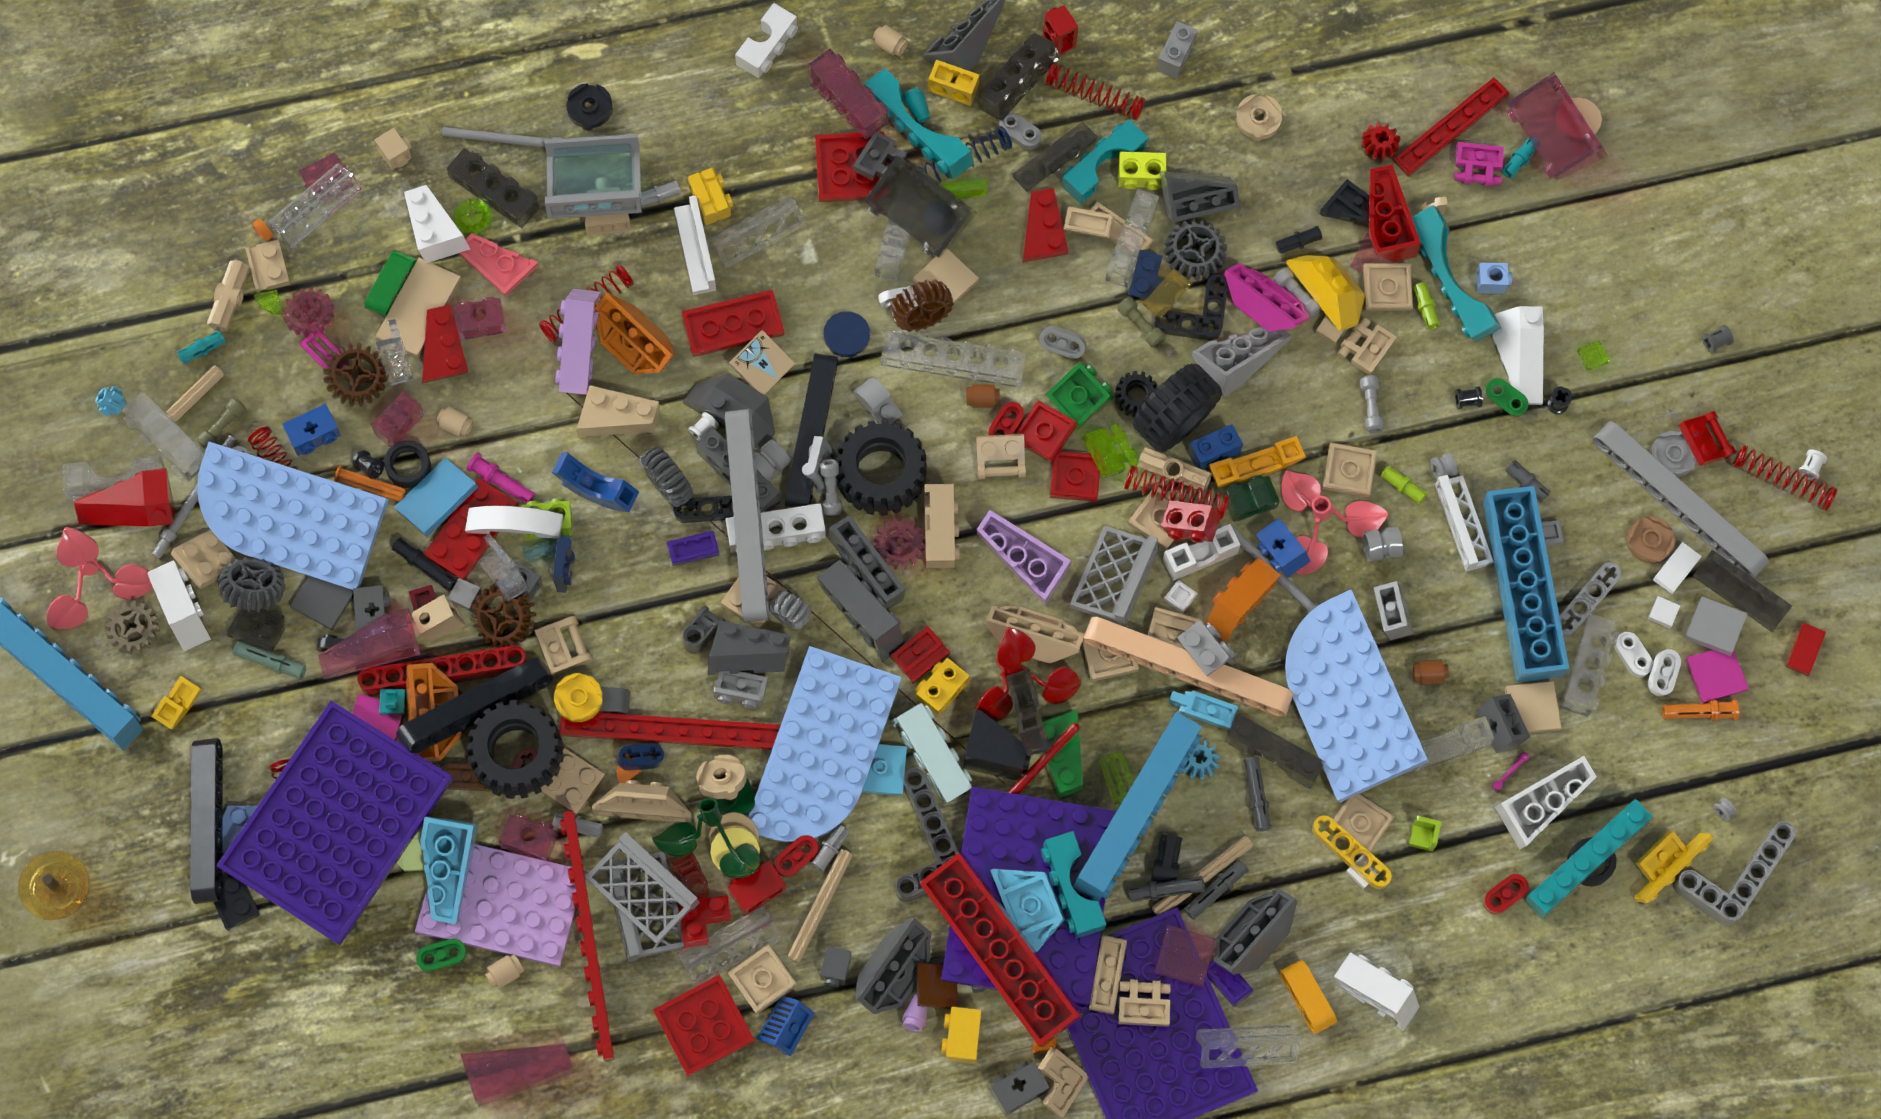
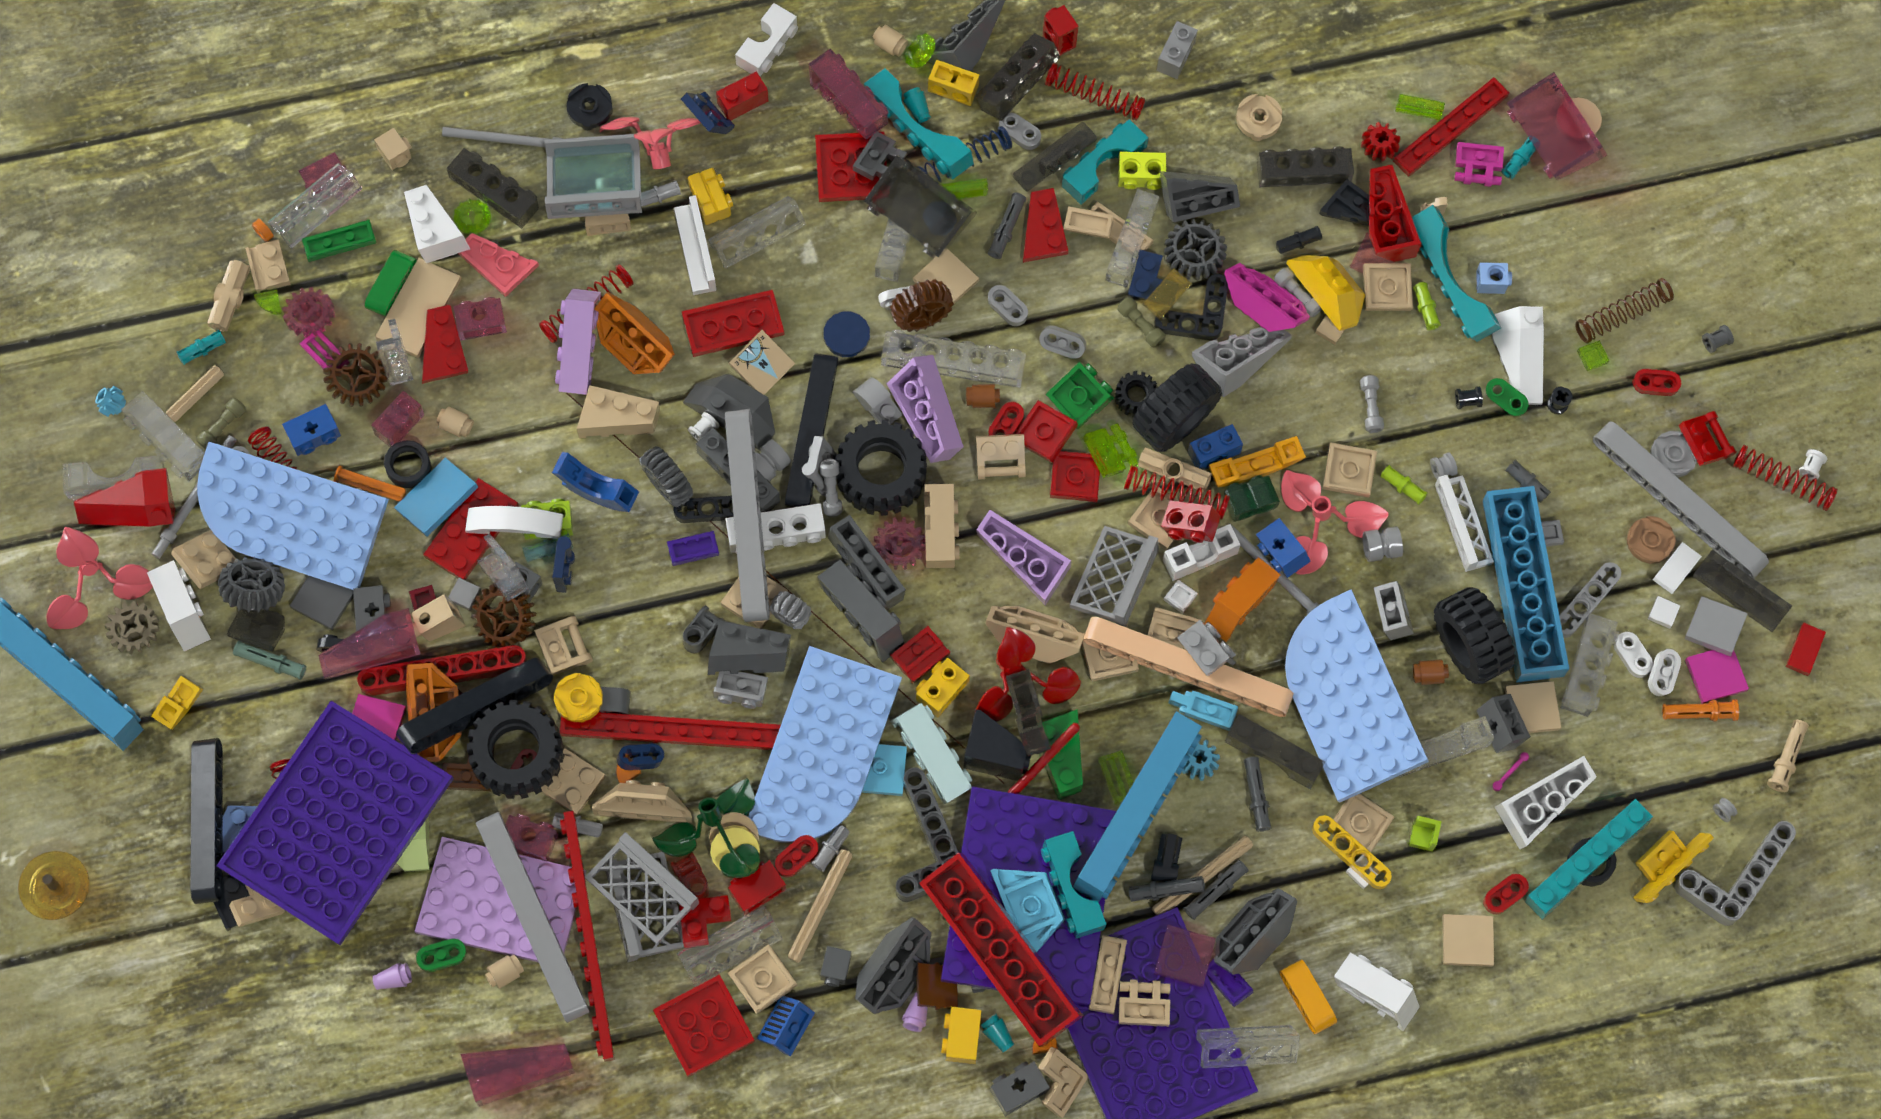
(253, 908): none -> tan plate
(338, 240): none -> green tile
(369, 462): black bush -> none
(392, 701): teal tile -> none
(393, 977): none -> lavender cone
(416, 558): black pin -> none
(447, 860): medium azure wedge -> none
(492, 473): dark pink pin -> none
(532, 917): none -> light grey beam
(658, 151): none -> coral plant
(707, 113): none -> dark blue plate
(721, 788): tan plate -> none
(742, 96): none -> red brick
(916, 58): none -> clear neon green gear
(926, 407): none -> lavender wedge
(997, 1032): none -> teal cone
(1003, 233): none -> dark grey pin
(1009, 305): none -> light grey plate
(1295, 175): none -> clear smoke brick
(1373, 349): tan plate -> none
(1420, 106): none -> clear neon green tile
(1468, 940): none -> tan tile
(1474, 635): none -> black tyre
(1656, 382): none -> red plate
(1660, 292): none -> reddish brown piece
(1786, 764): none -> tan pin

